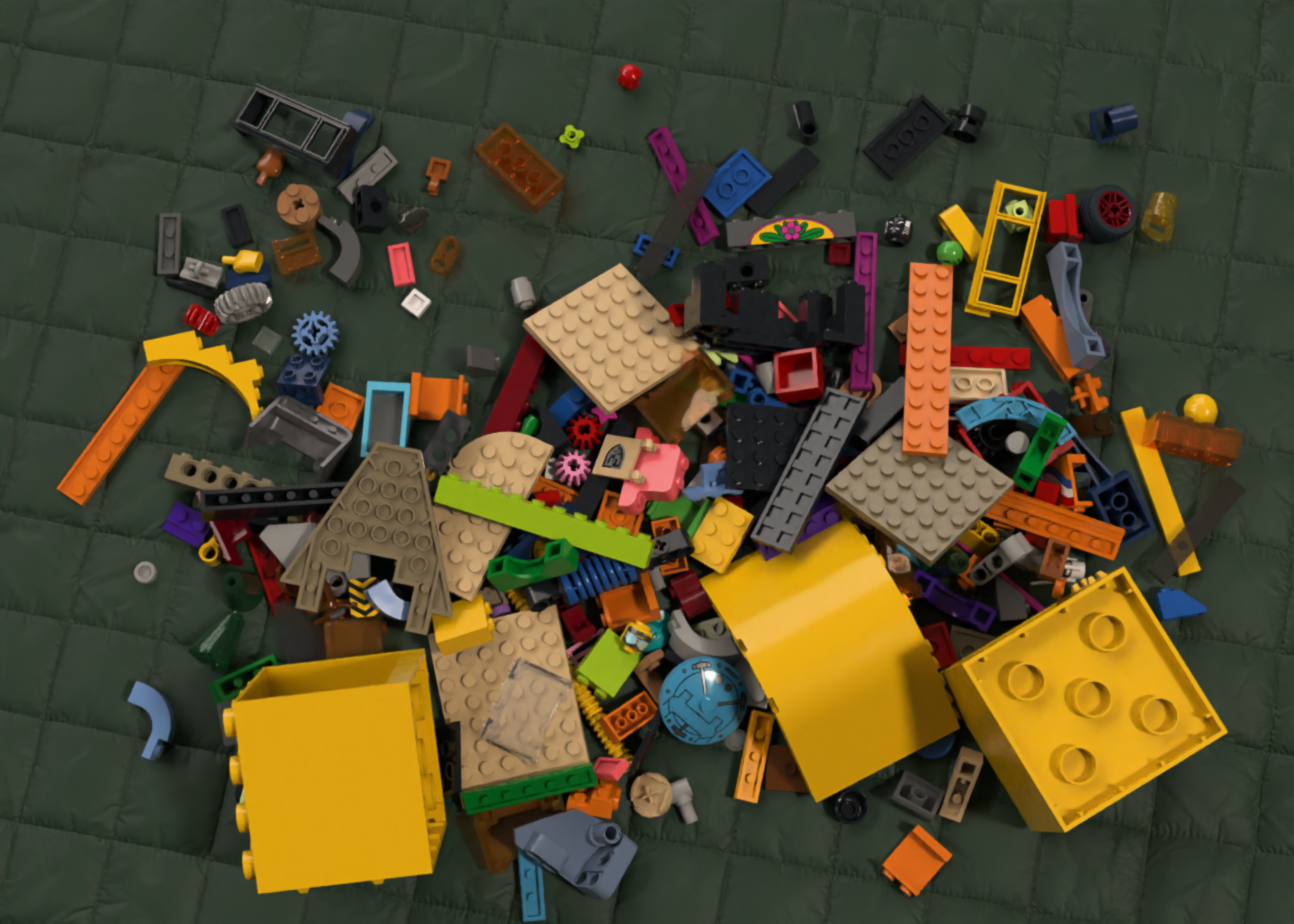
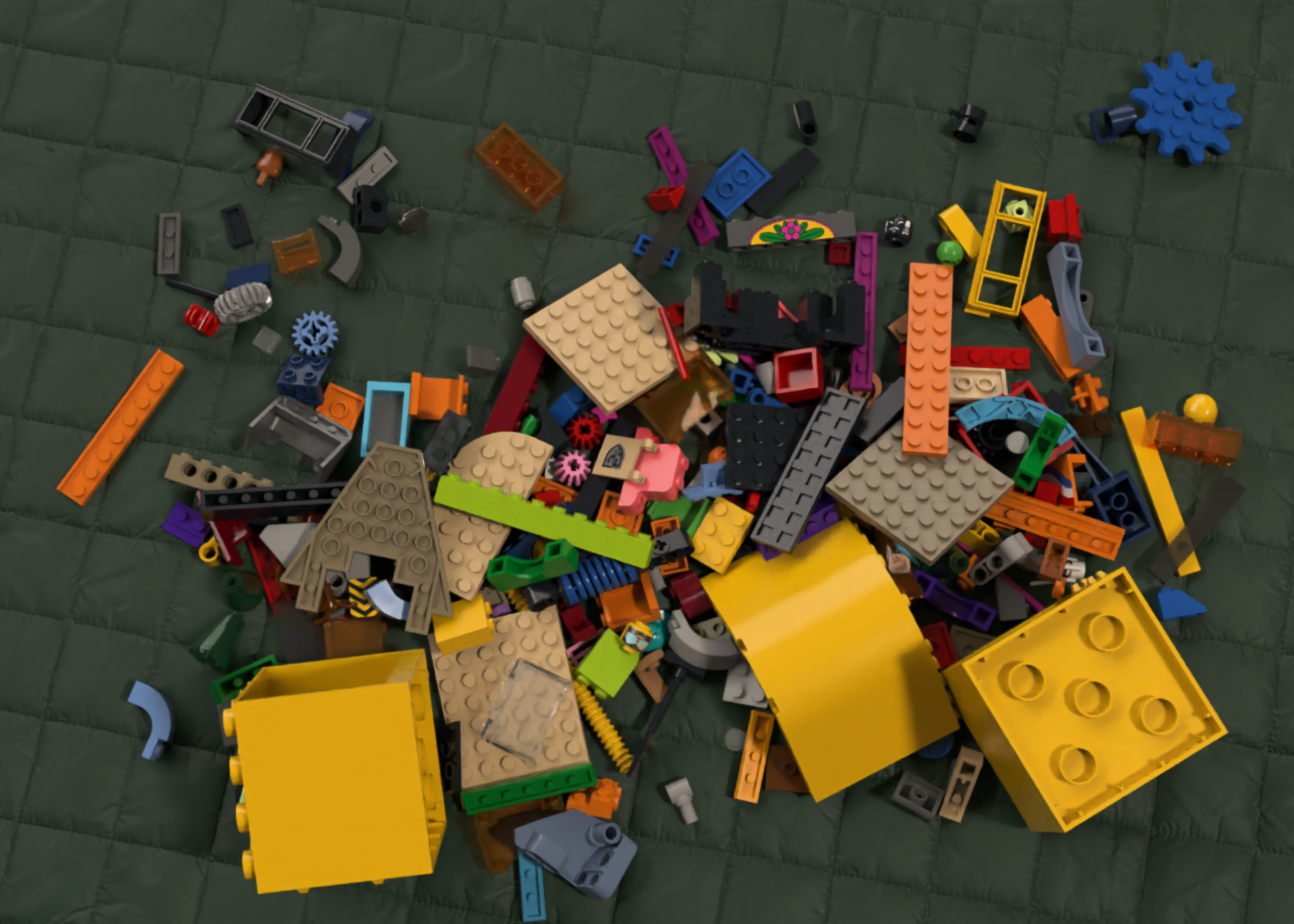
(145, 572): light grey tile -> none
(185, 350): yellow arch -> none
(201, 273): light grey hips -> none
(245, 261): yellow piece -> none
(290, 209): medium nougat brick -> none
(401, 265): coral tile -> none
(416, 303): white plate -> none
(437, 172): dark orange plate -> none
(449, 257): clear orange beam -> none
(571, 142): lime plate -> none
(610, 768): coral tile -> none
(629, 76): red piece -> none
(629, 717): orange piece -> none
(651, 795): tan tile -> none
(666, 198): none -> red slope
(674, 344): none -> red bar
(703, 700): dark azure dish -> none
(752, 502): none -> red tile
(755, 264): black brick -> none
(851, 806): black hair -> none
(907, 137): black plate -> none
(915, 861): orange panel -> none
(1107, 213): black wheel -> none
(1160, 213): clear yellow piece -> none
(1169, 119): none -> blue plate

